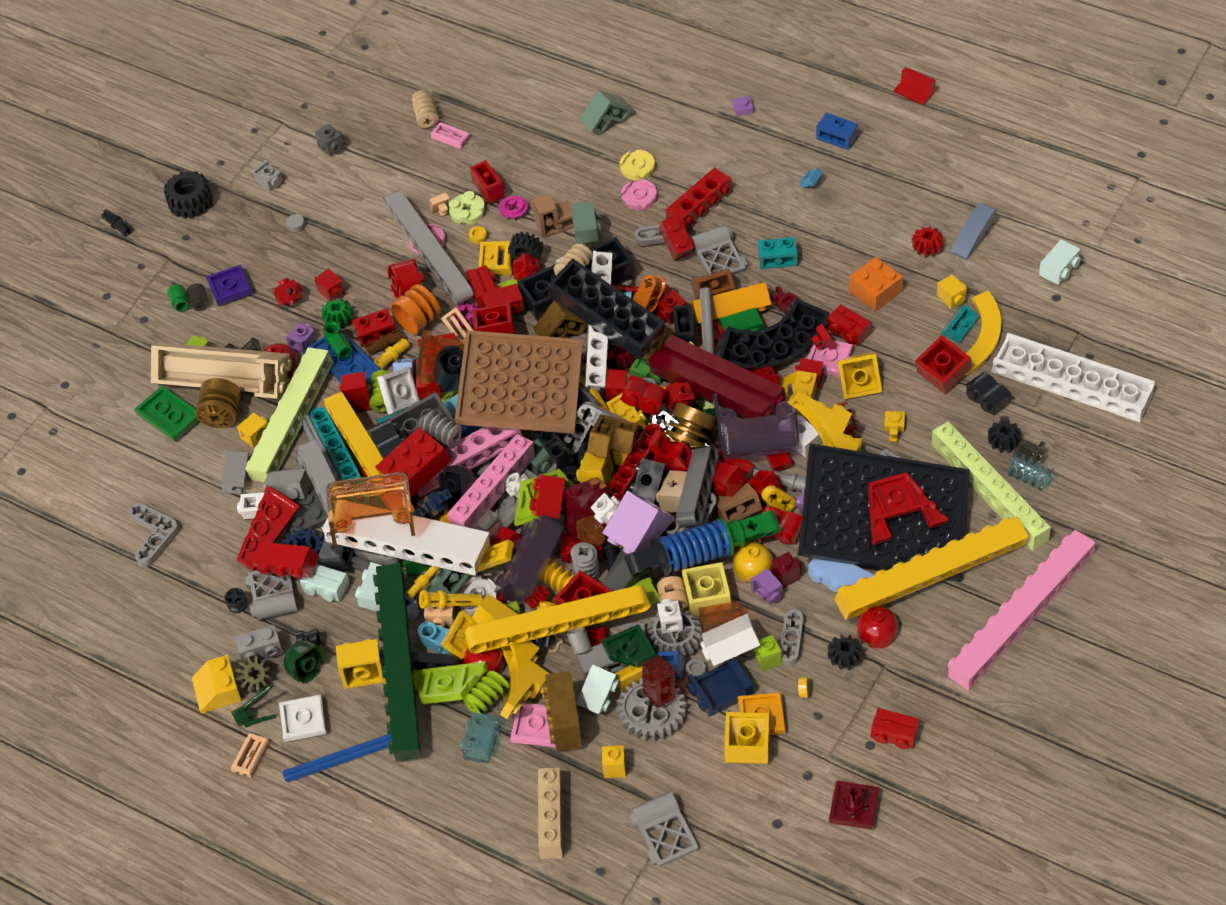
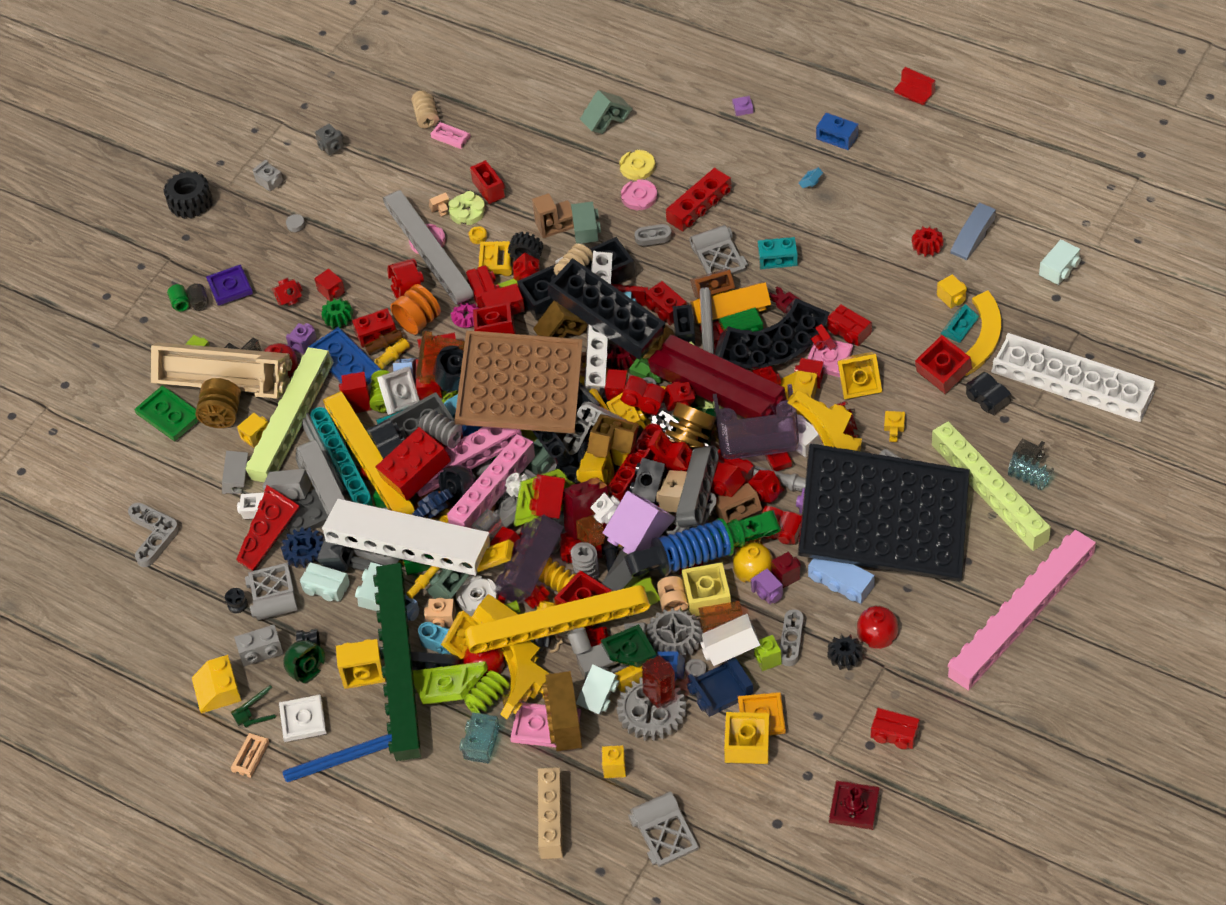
(116, 222): black axle -> none
(250, 681): olive gear -> none
(285, 560): red brick -> none
(336, 340): green piece -> none
(368, 498): clear orange windscreen -> none
(441, 599): yellow pin -> none
(450, 315): light nougat tile -> none
(511, 202): dark pink gear -> none
(648, 293): orange piece -> none
(669, 616): white brick -> none
(676, 238): red brick -> none
(780, 496): yellow beam -> none
(803, 687): yellow tile -> none
(875, 283): orange brick -> none
(895, 498): red wing -> none
(931, 567): yellow brick -> none
(1004, 436): black gear -> none

